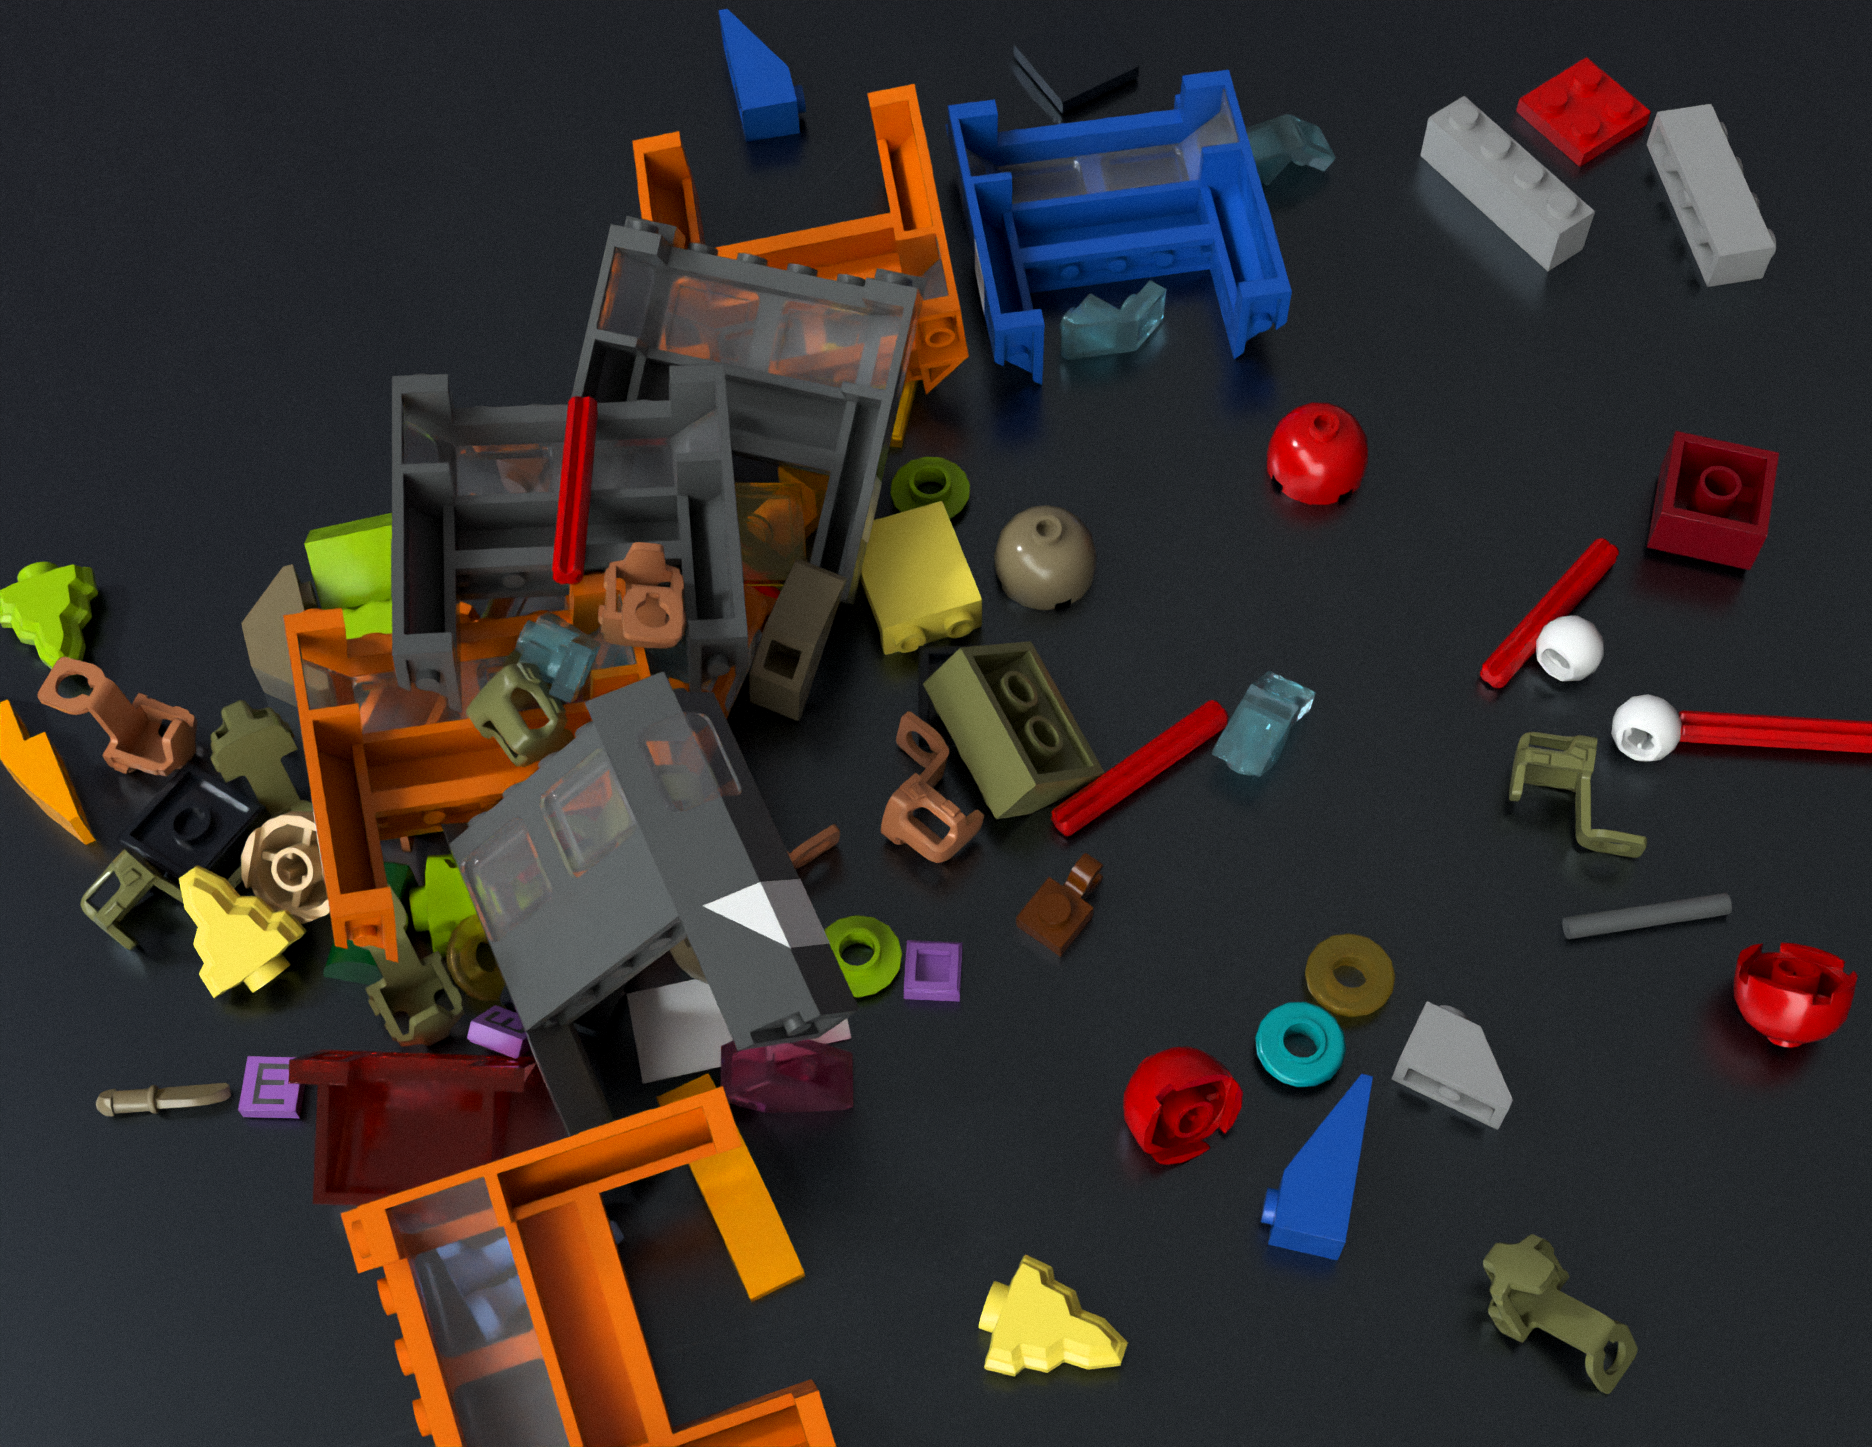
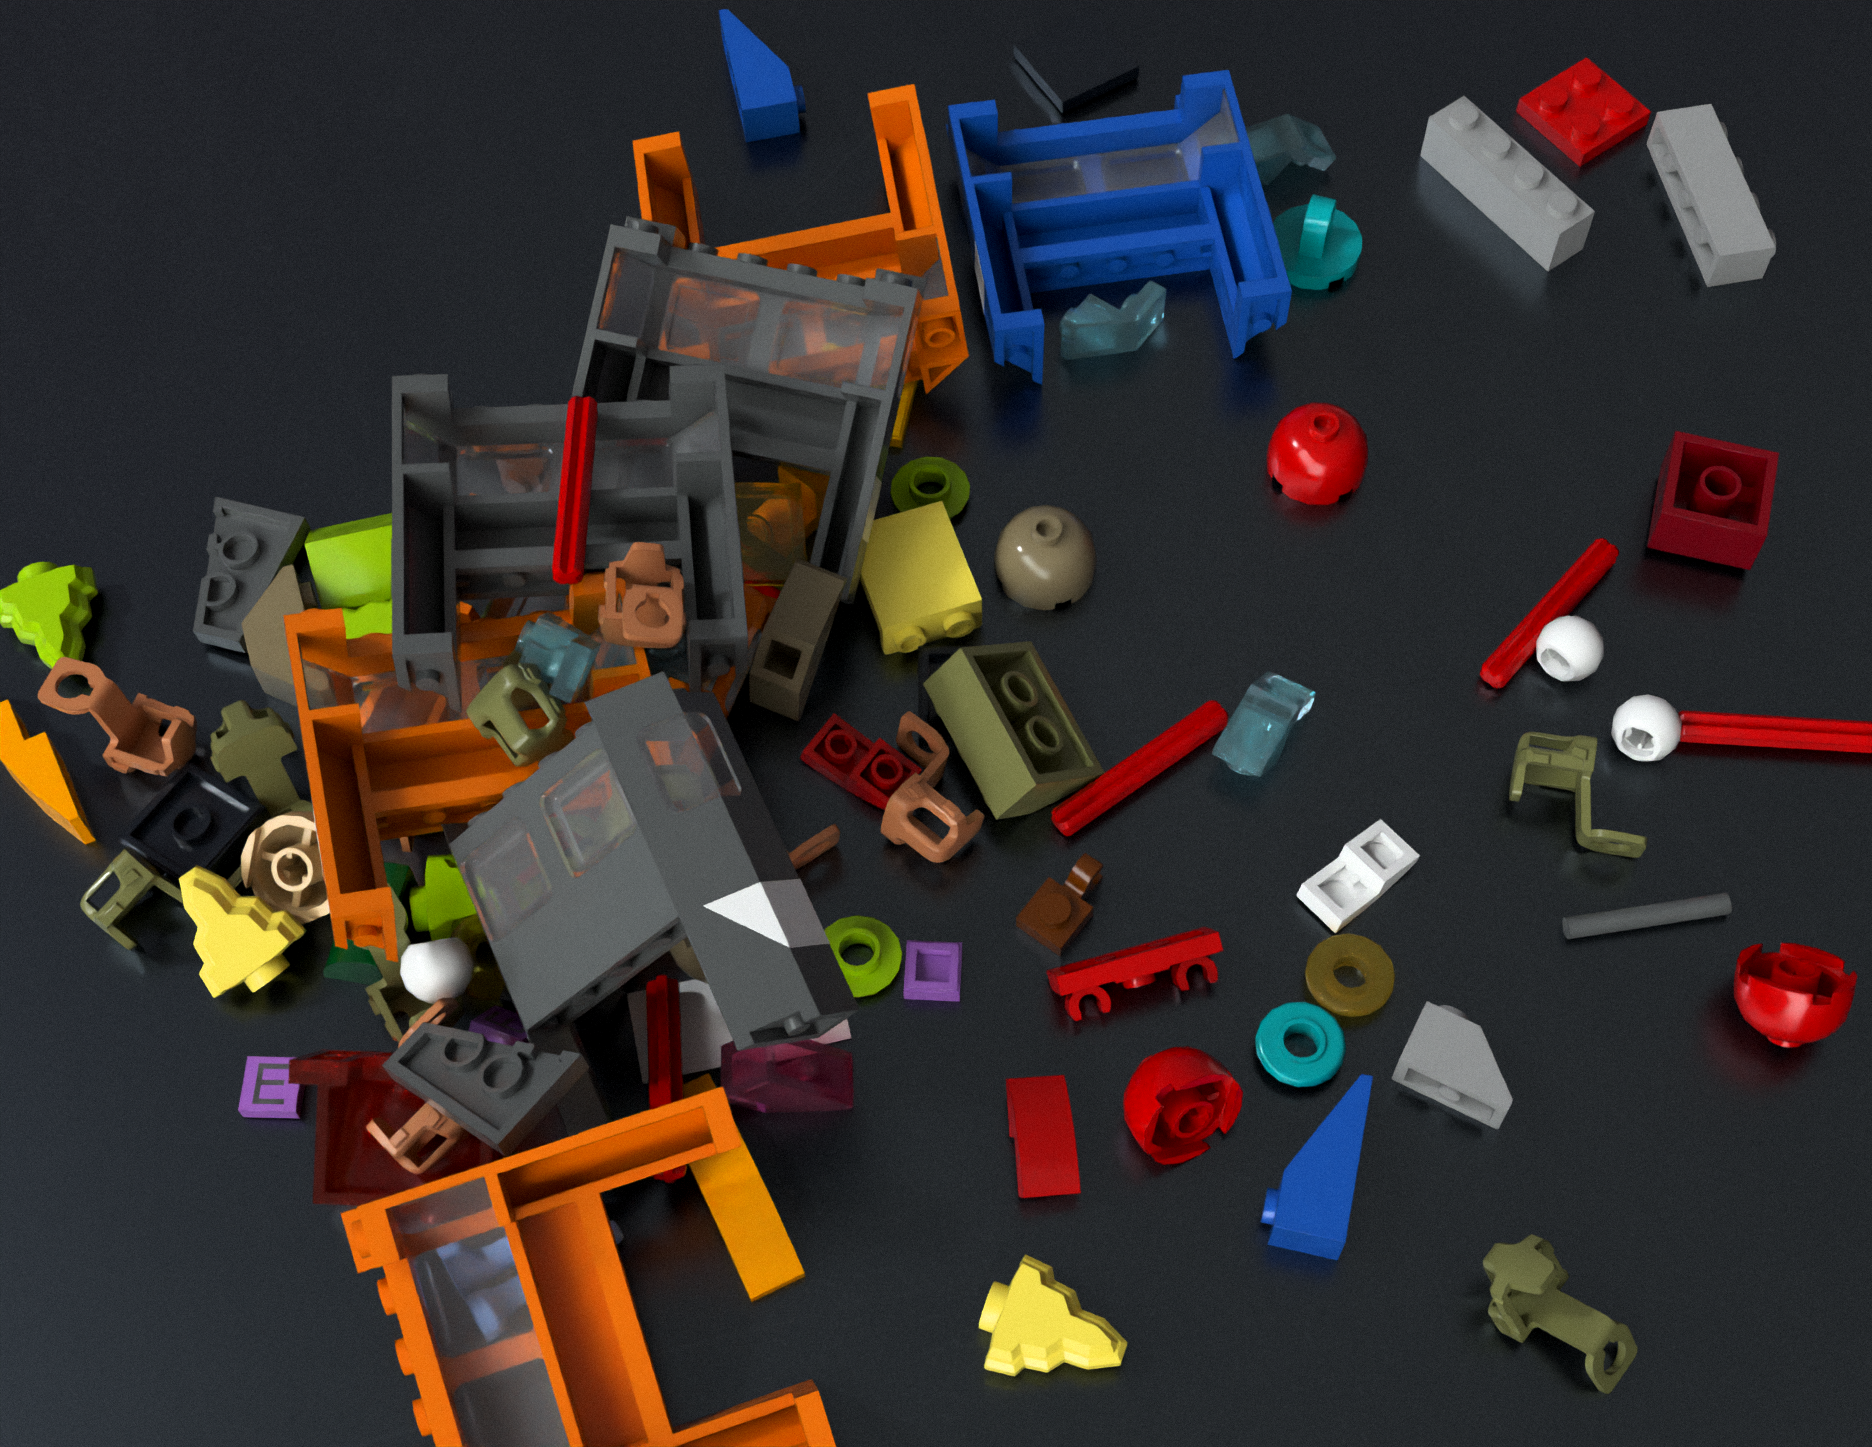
(153, 1099): dark tan piece -> none
(245, 557): none -> dark grey wing
(427, 1120): none -> nougat piece
(437, 969): none -> white piece
(484, 1084): none -> dark grey wing
(664, 1051): none -> red axle
(857, 763): none -> red slope
(1043, 1136): none -> red slope
(1136, 967): none -> red plate
(1318, 243): none -> teal tile
(1358, 876): none -> white slope

